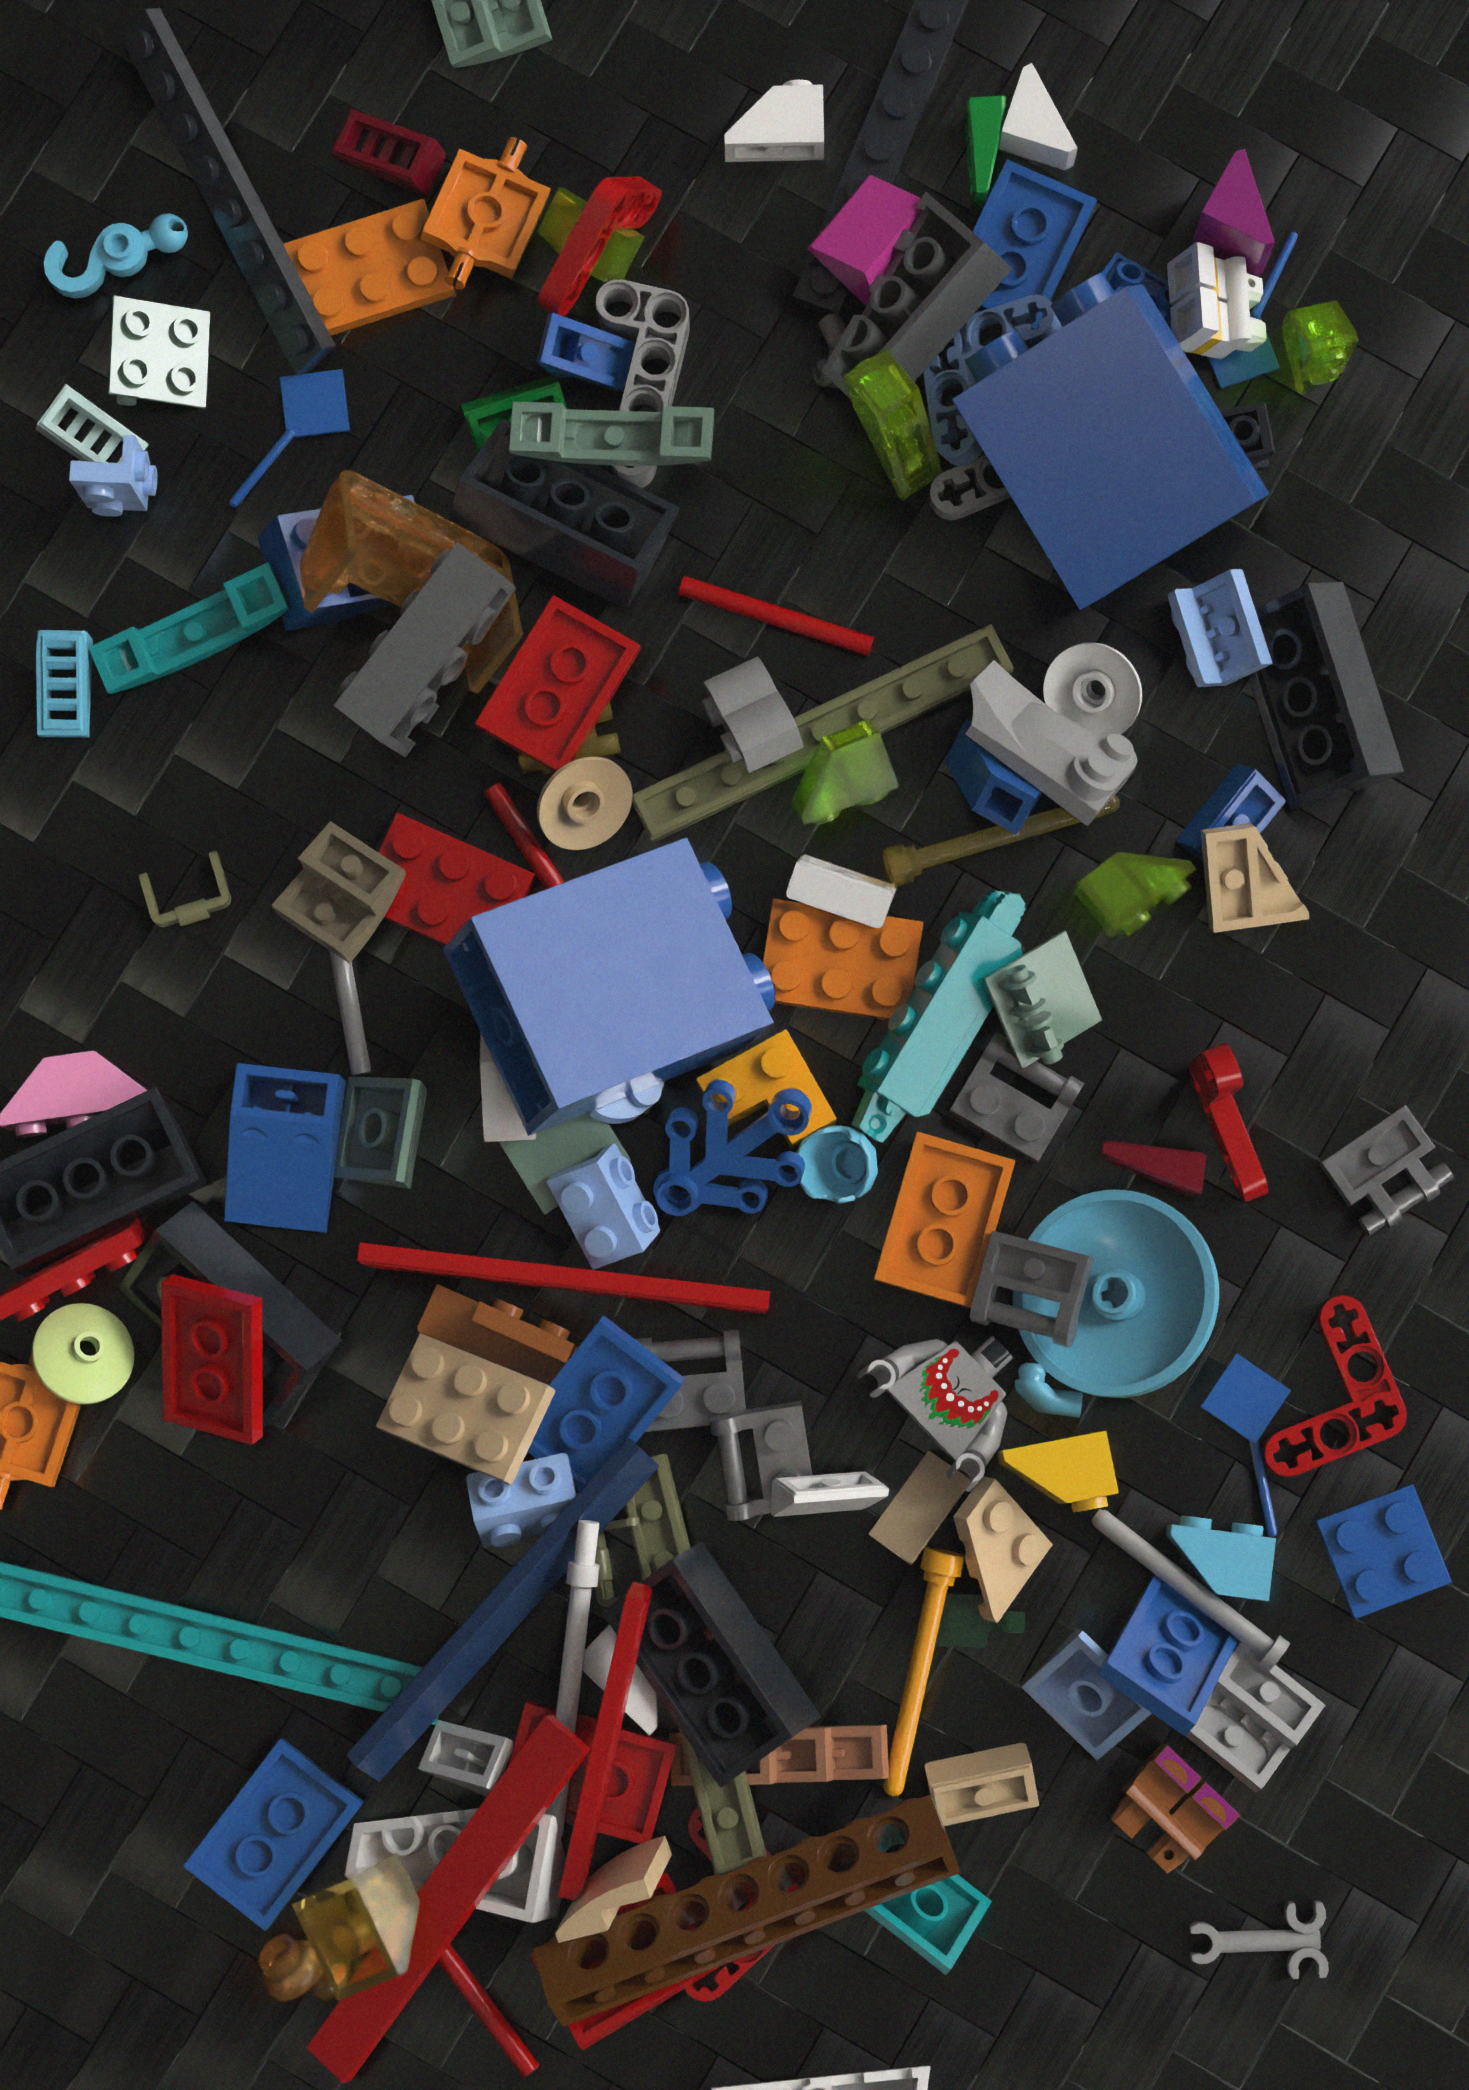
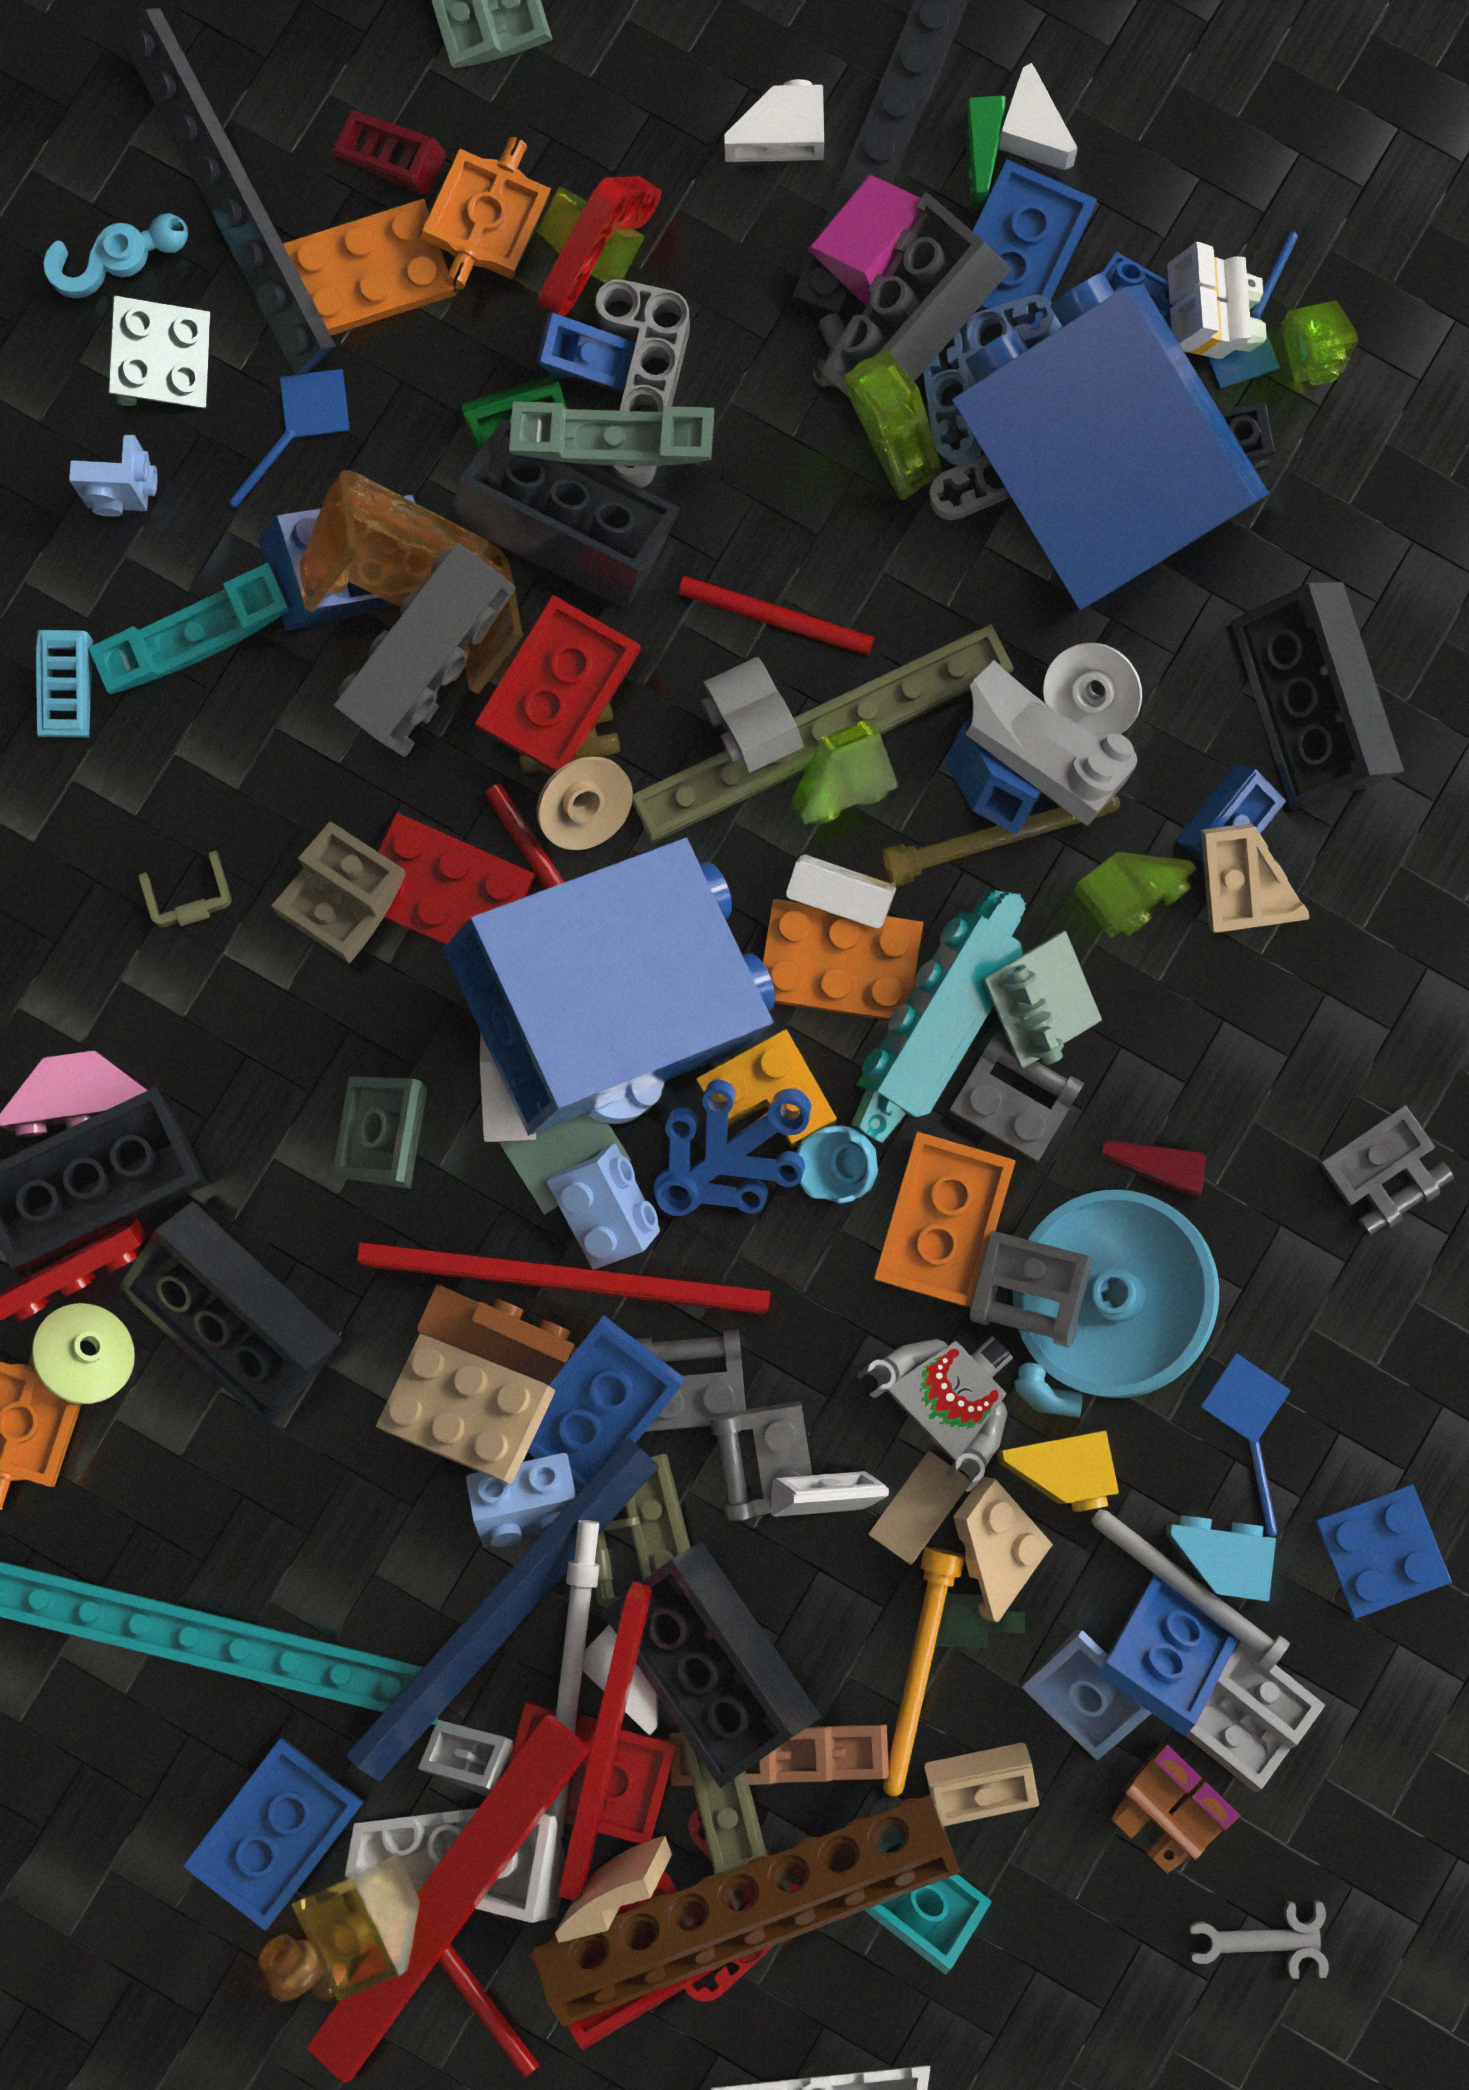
(86, 410): light aqua slope -> none
(212, 1359): red plate -> none
(283, 1147): blue slope -> none
(350, 1016): light grey bar -> none
(1216, 1081): red beam -> none
(1219, 630): light blue bracket -> none
(1236, 218): magenta slope -> none
(1359, 1394): red beam -> none

